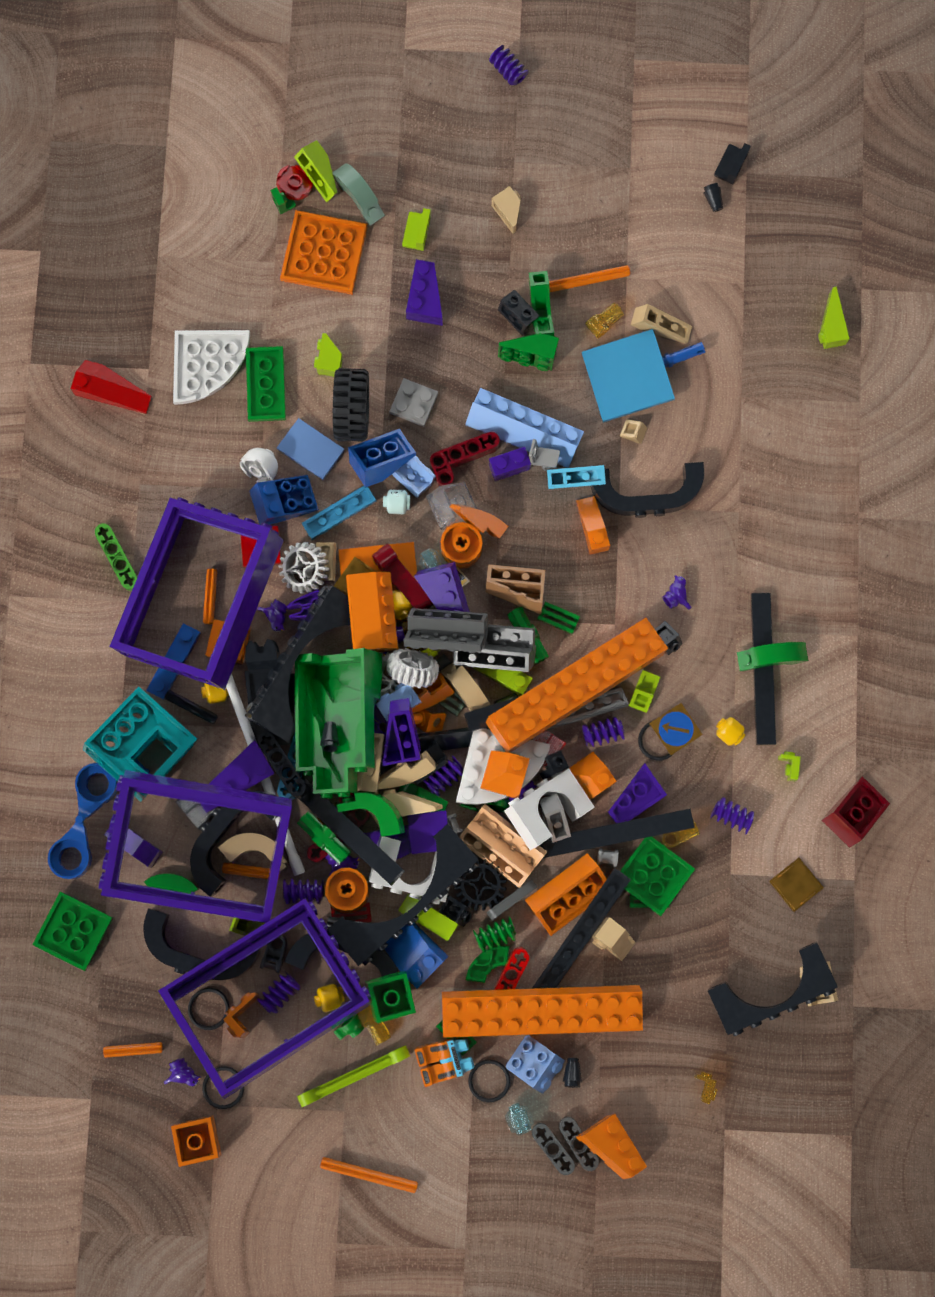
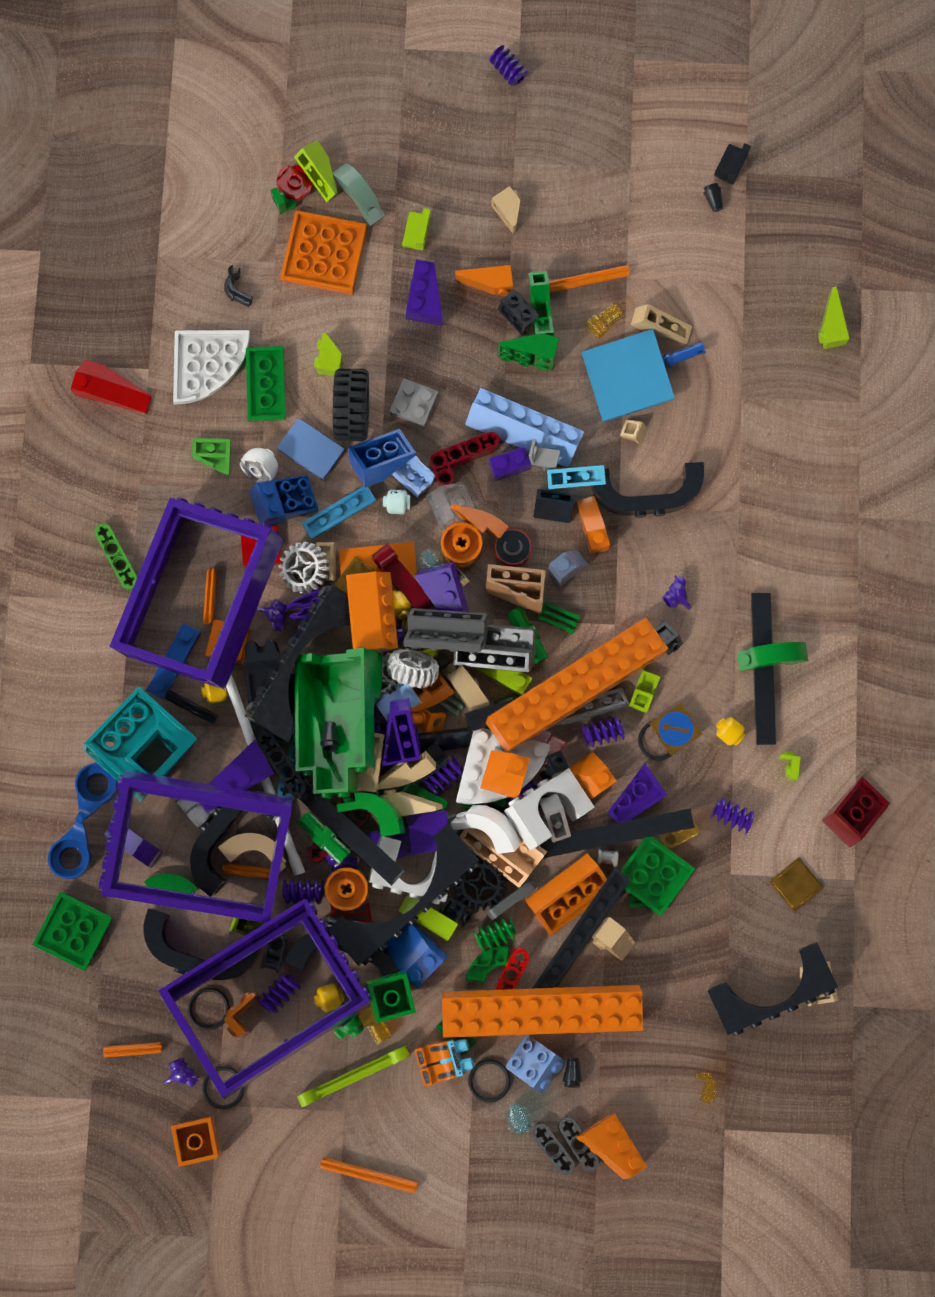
(213, 453): none -> bright green wing
(232, 292): none -> black piece
(489, 279): none -> orange slope
(491, 822): none -> white arch
(513, 547): none -> black tile
(554, 506): none -> black panel
(566, 566): none -> sand blue slope

